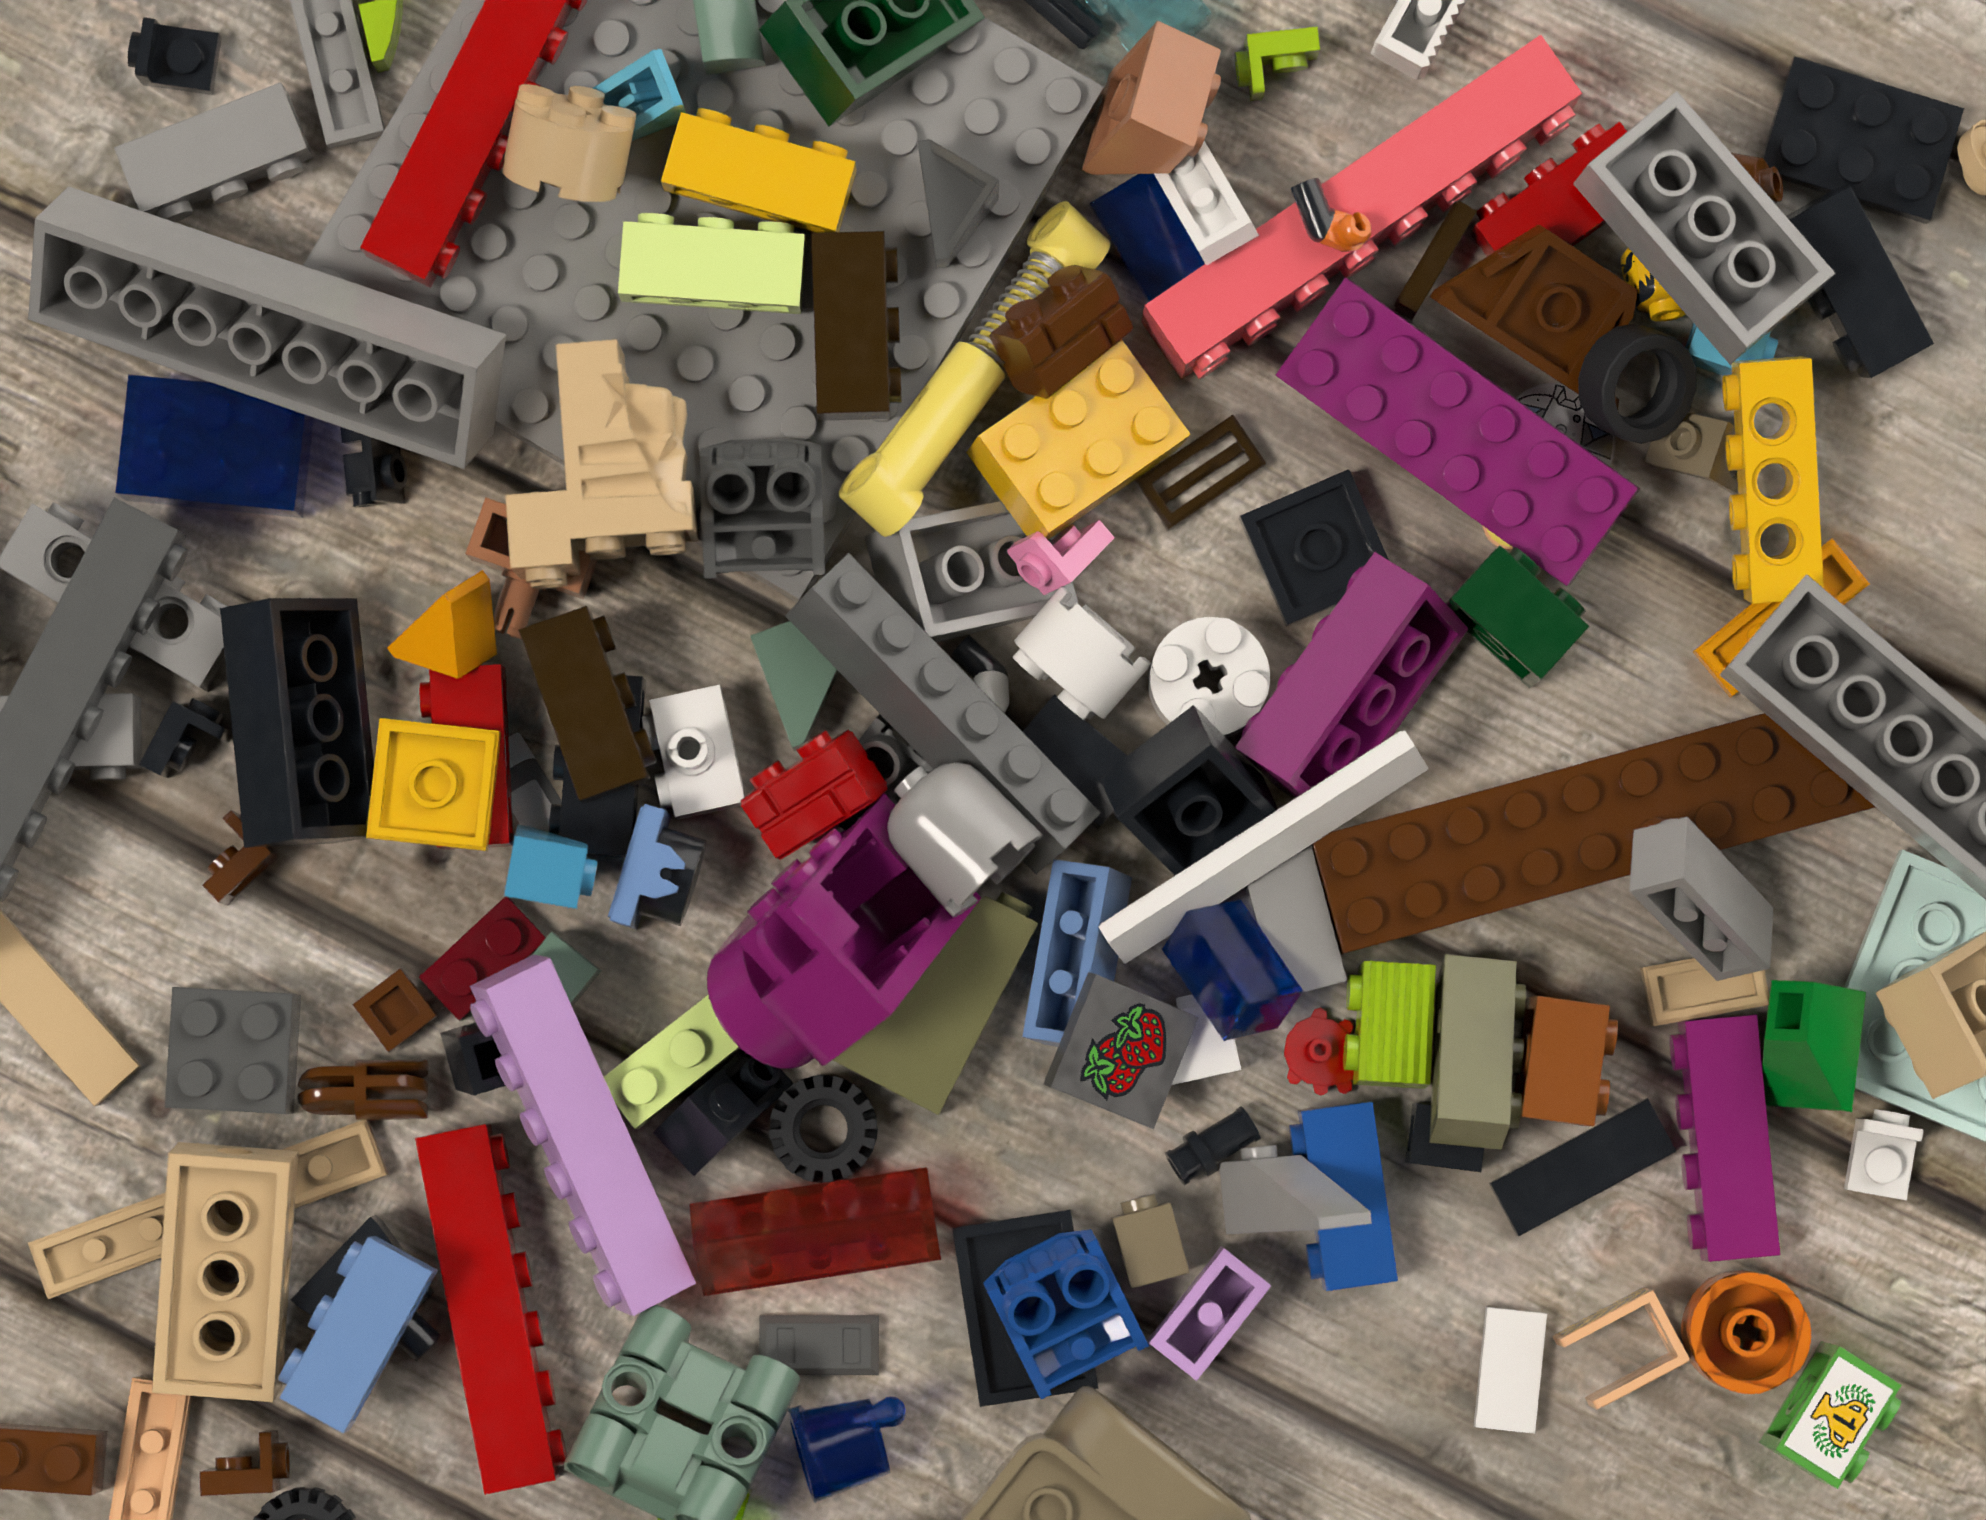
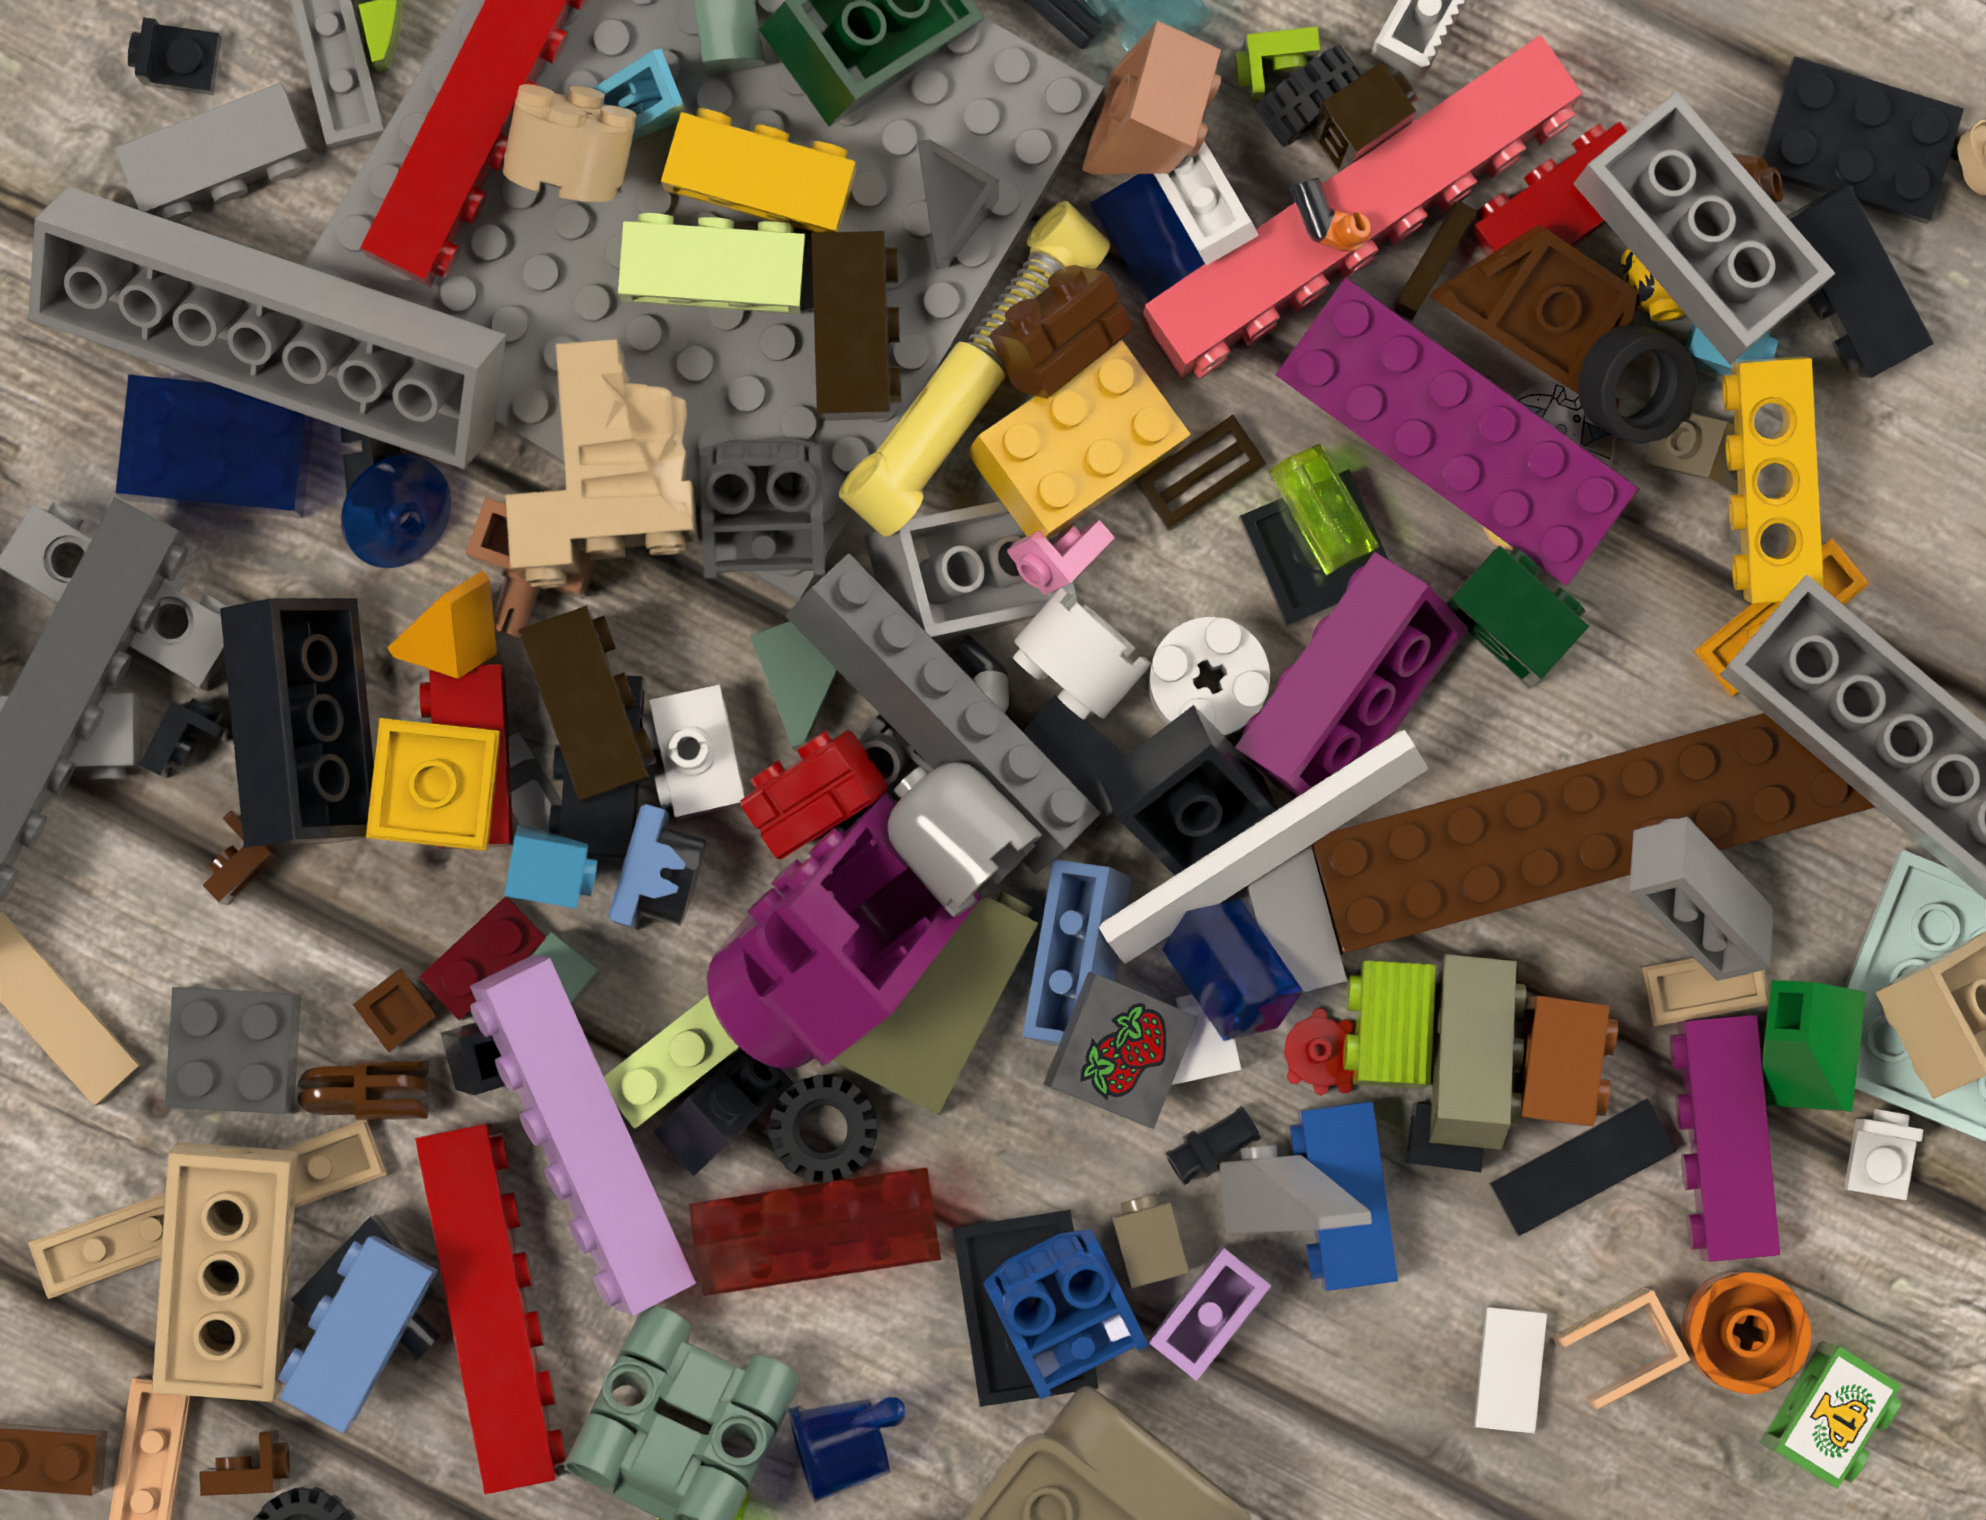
(383, 498): none -> clear blue dish
(822, 1343): dark grey tile -> none
(1295, 103): none -> black tyre
(1323, 508): none -> clear neon green brick
(1364, 115): none -> dark brown brick

